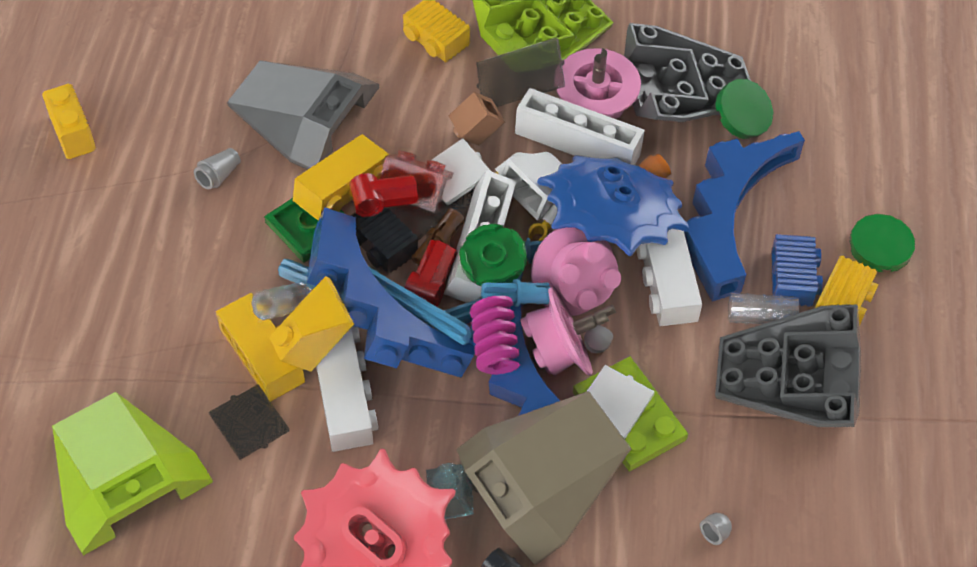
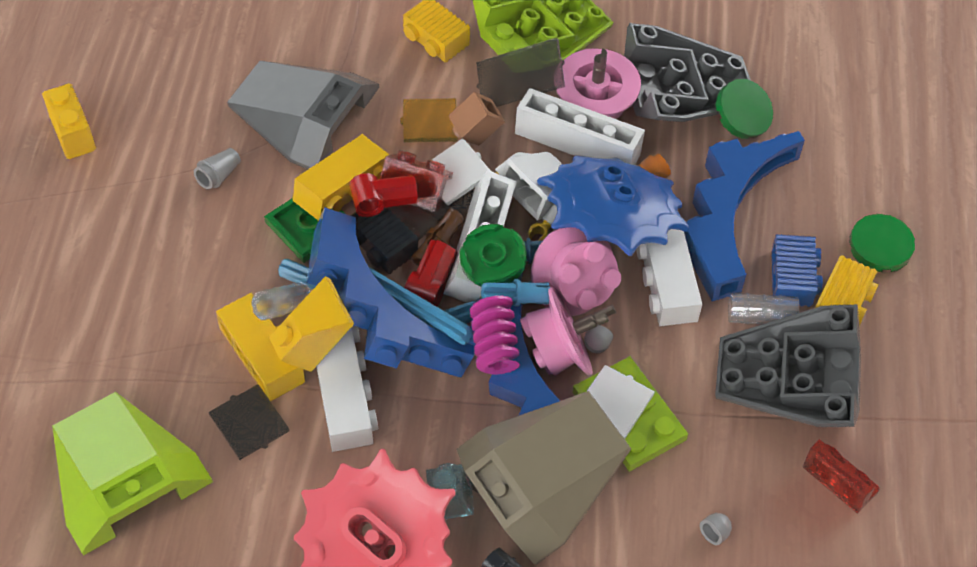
(428, 120): none -> clear yellow piece
(840, 476): none -> clear red bracket

